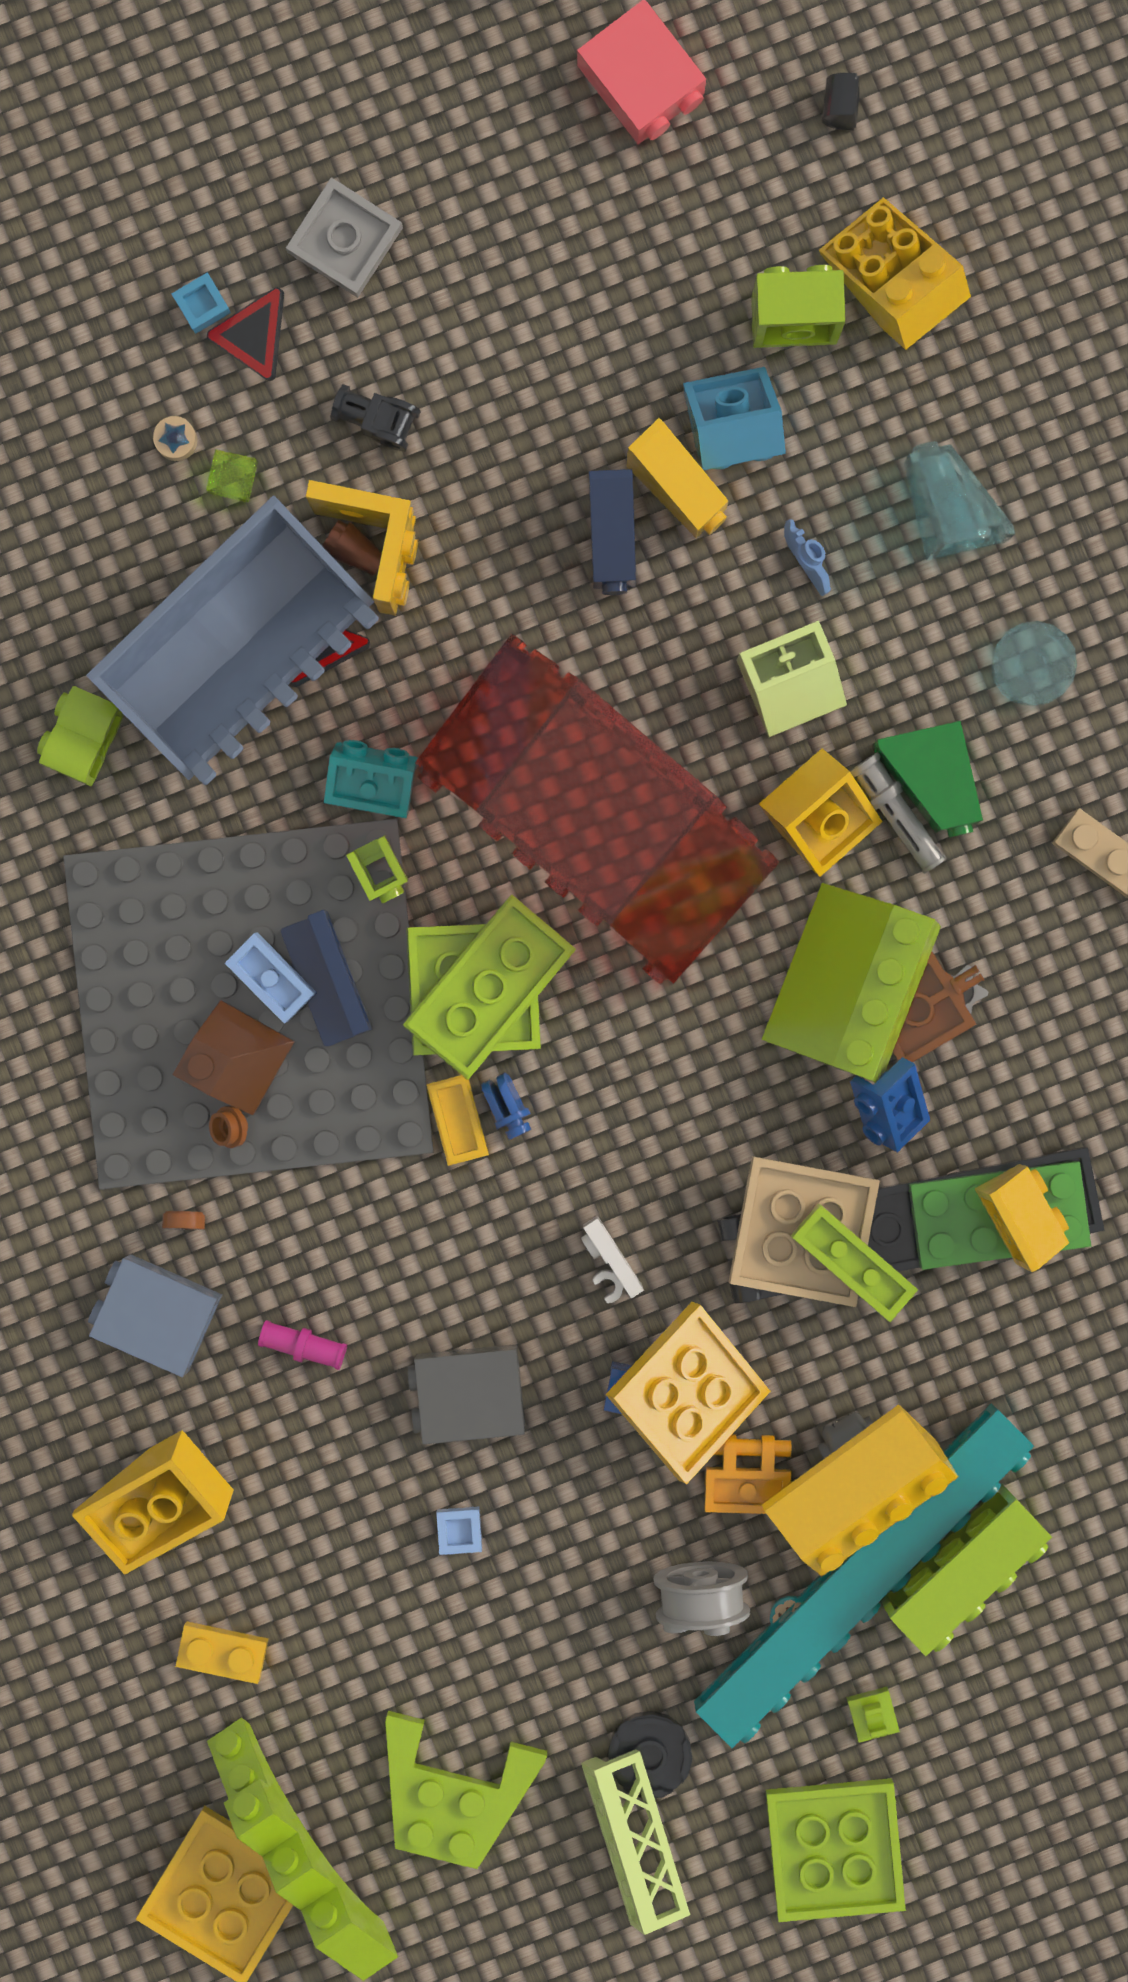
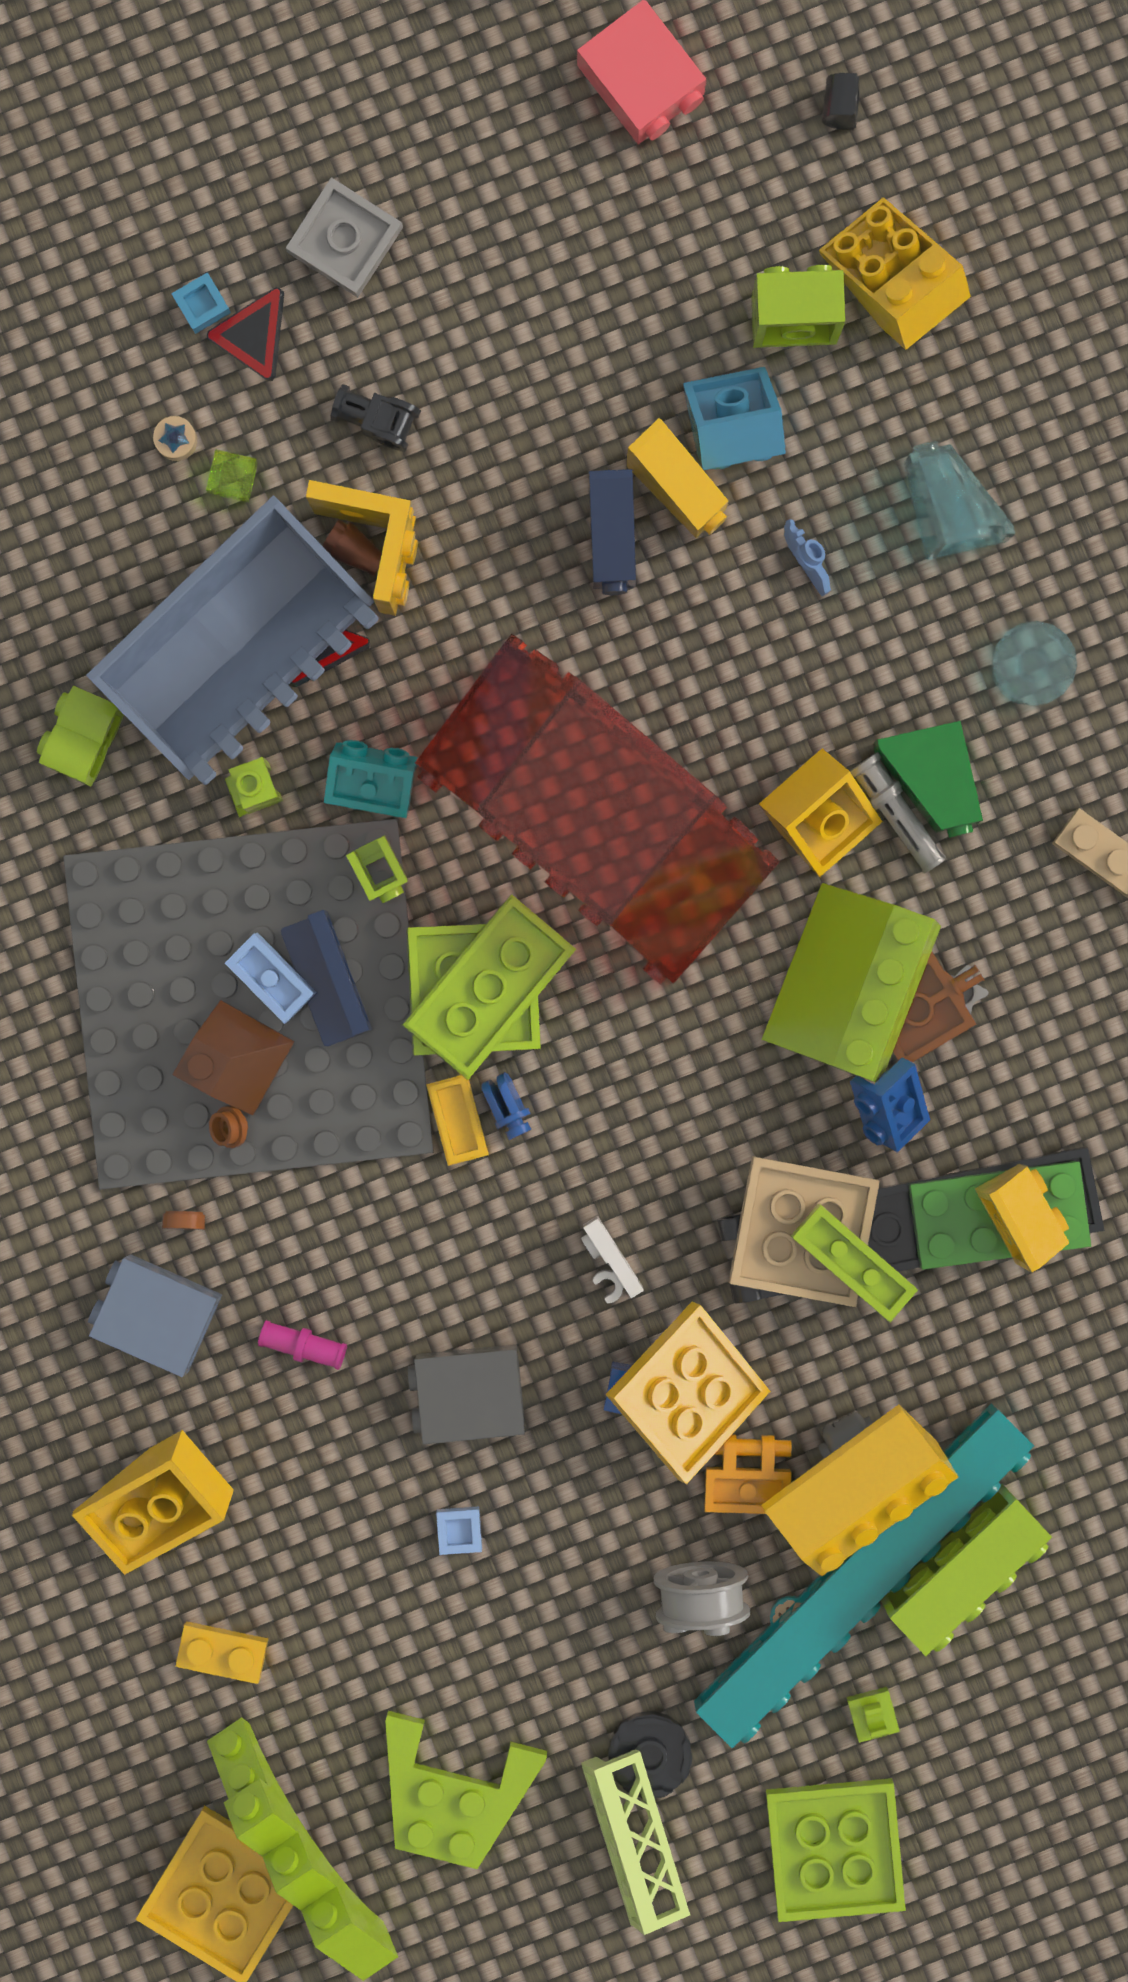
(252, 787): none -> lime window
(792, 679): yellowish green slope -> none

